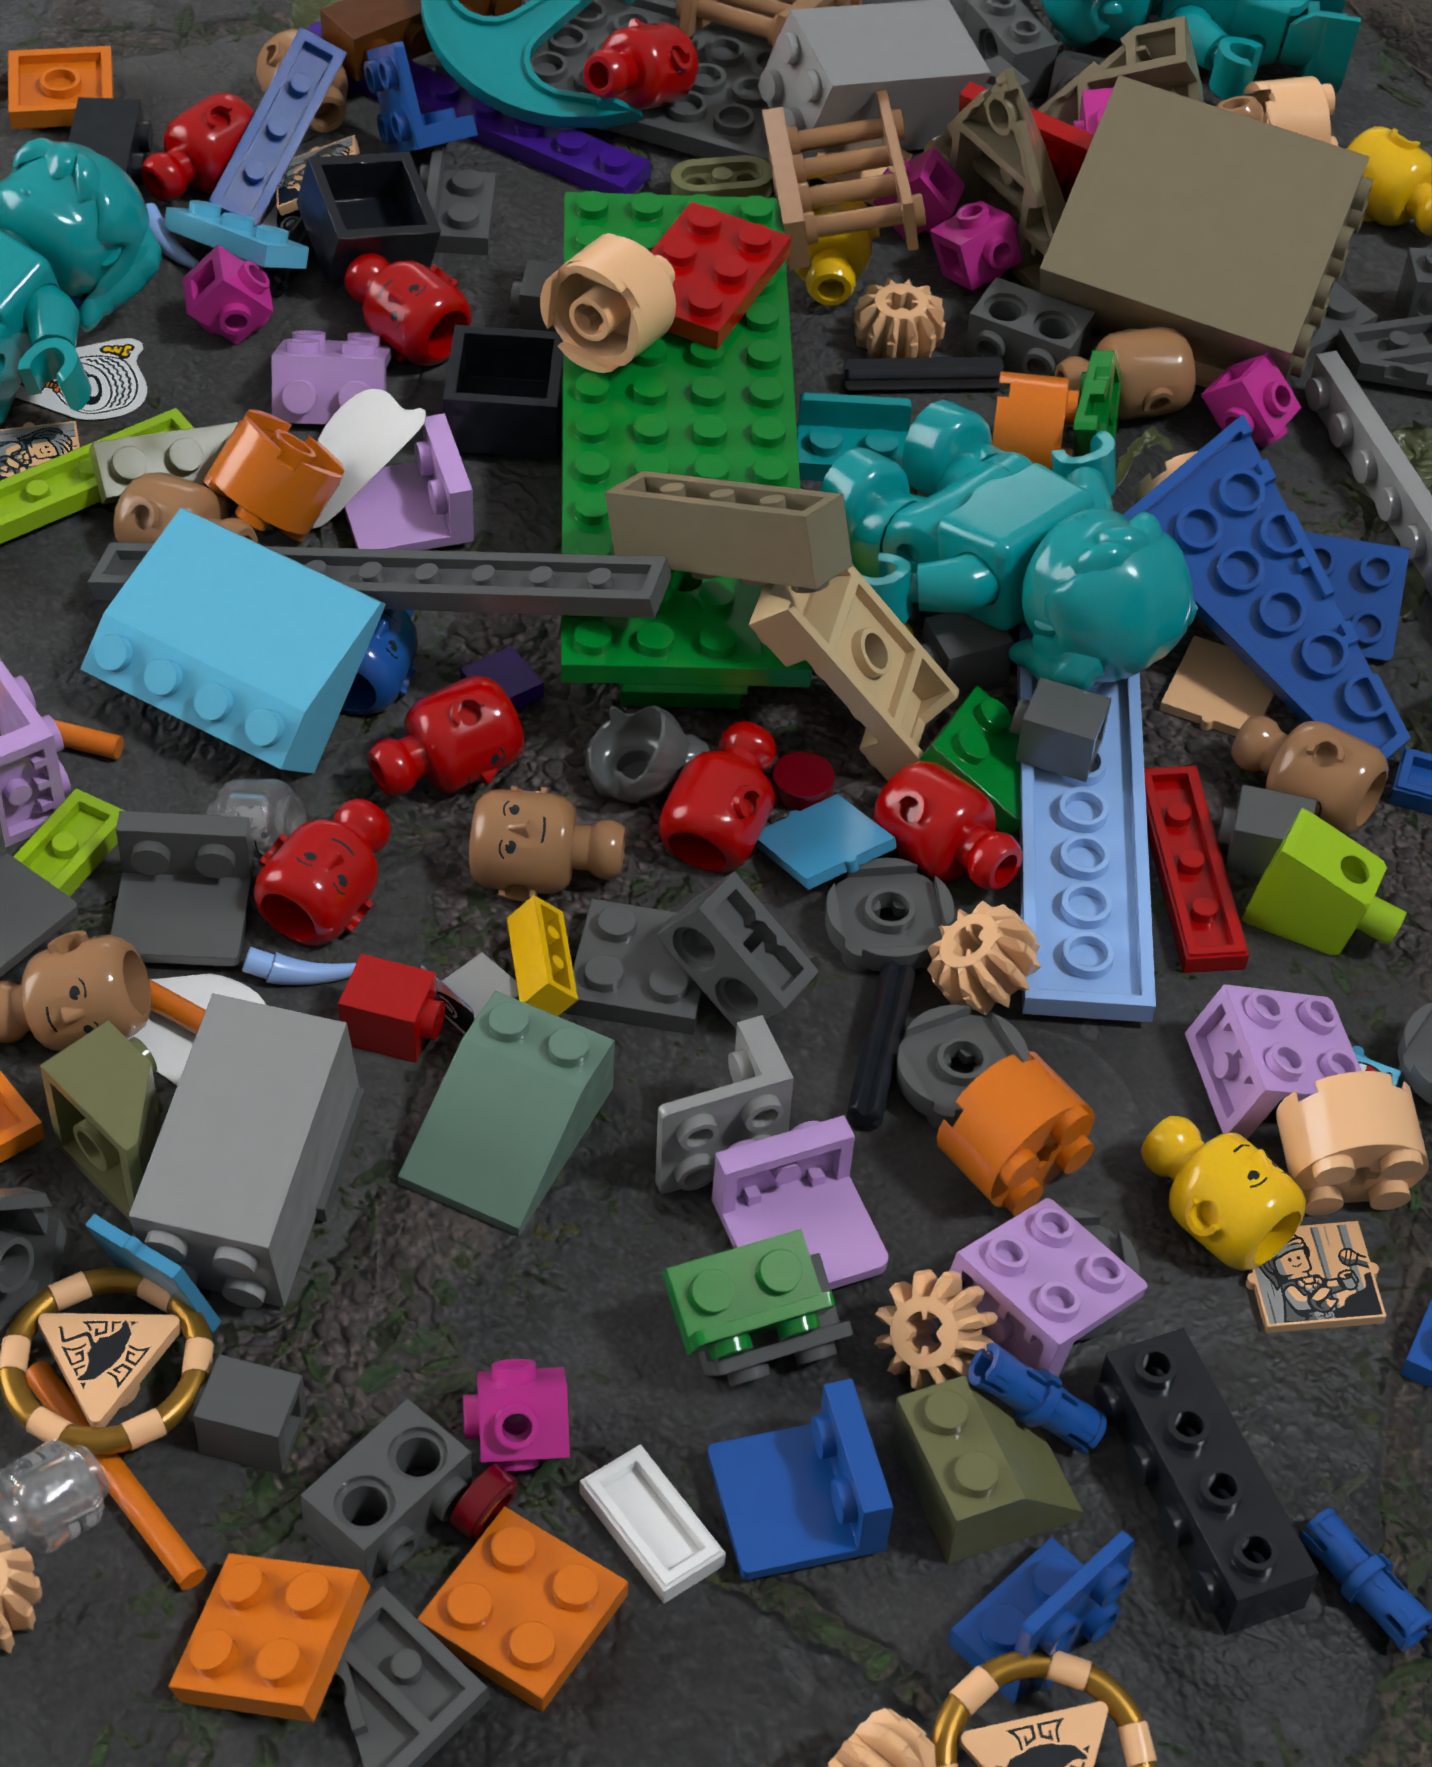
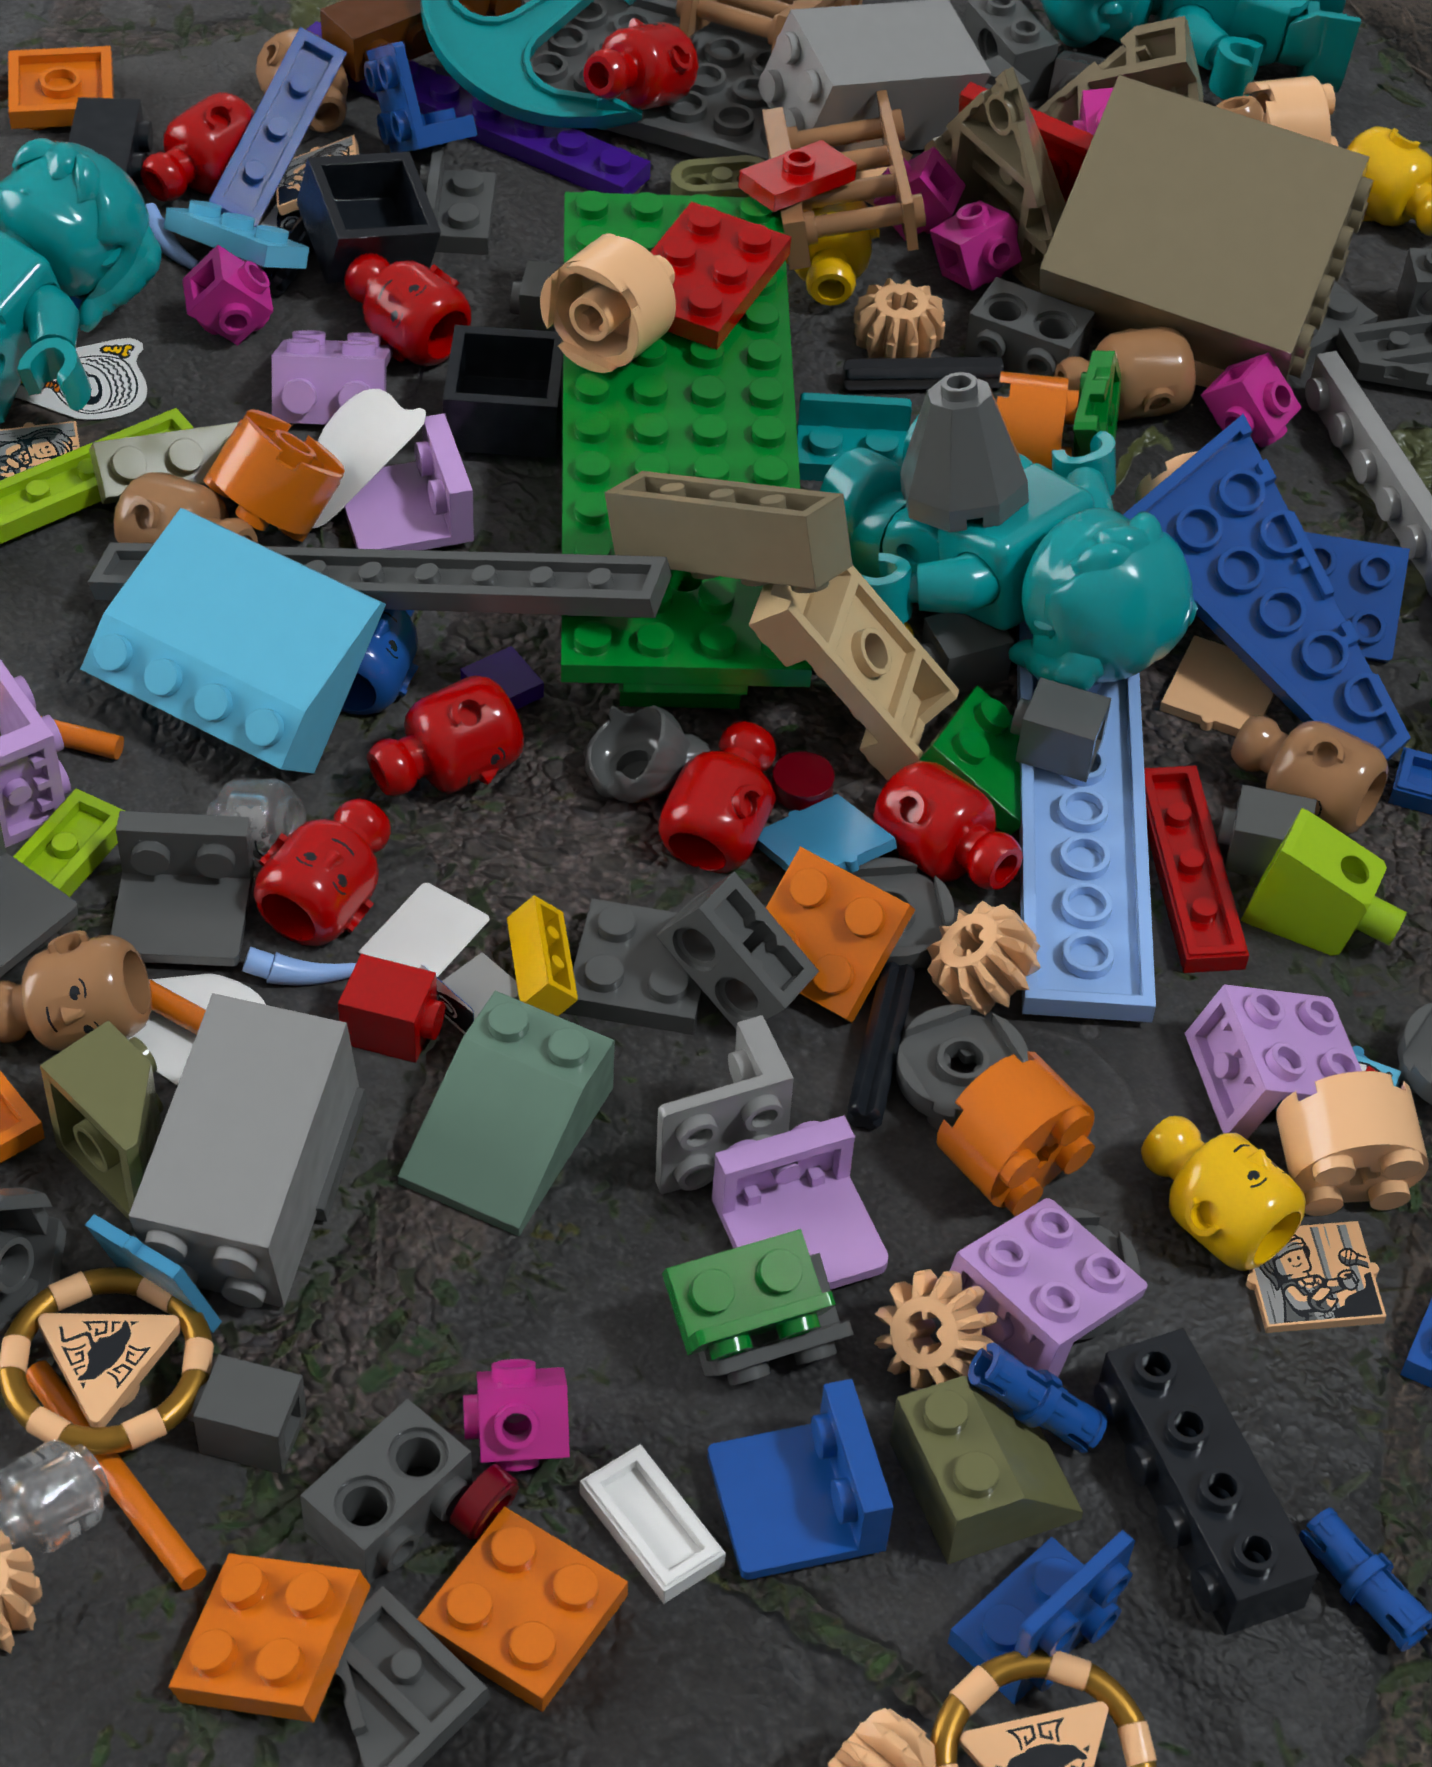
(427, 930): none -> white sticker
(533, 842): medium nougat piece -> none
(797, 175): none -> red plate
(840, 927): none -> orange plate
(962, 459): none -> dark grey cone

